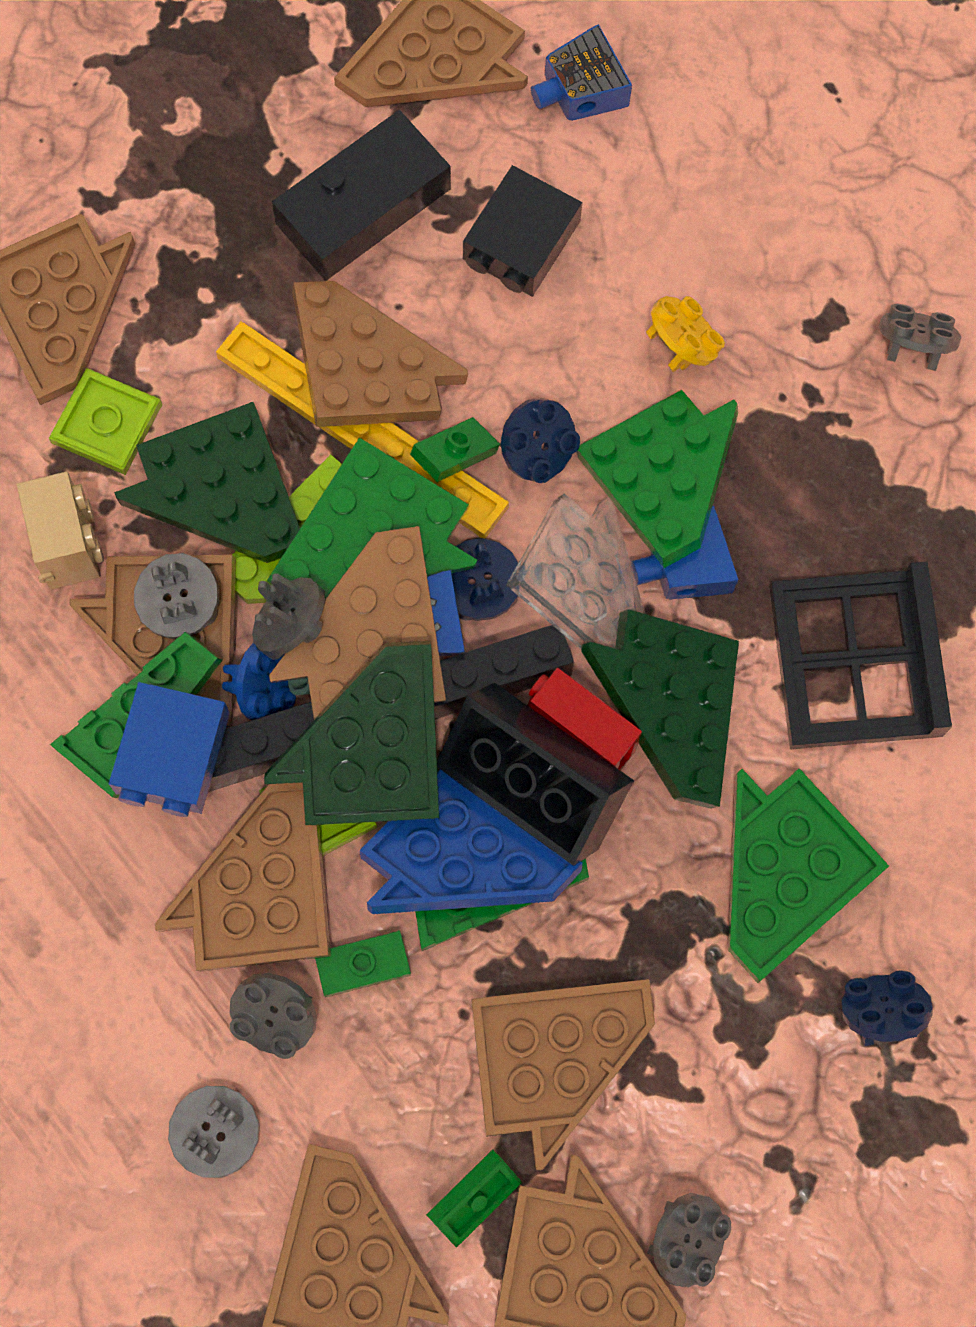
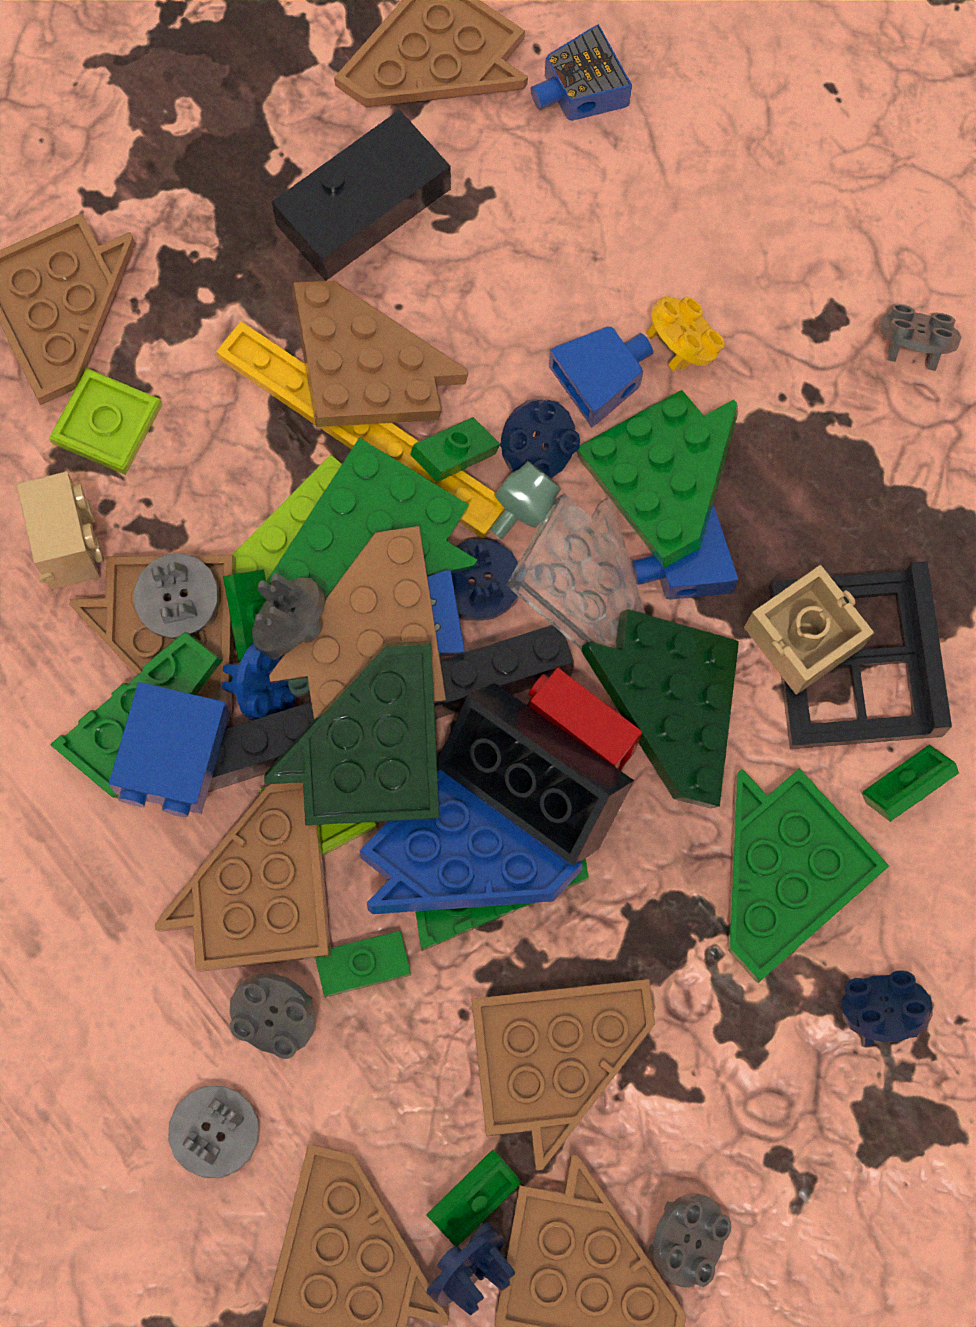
(218, 484): dark green wing -> none
(243, 605): none -> green plate
(465, 1266): none -> dark blue plate
(521, 231): black brick -> none
(525, 497): none -> sand green piece
(600, 370): none -> blue torso
(808, 629): none -> tan brick
(910, 782): none -> green plate

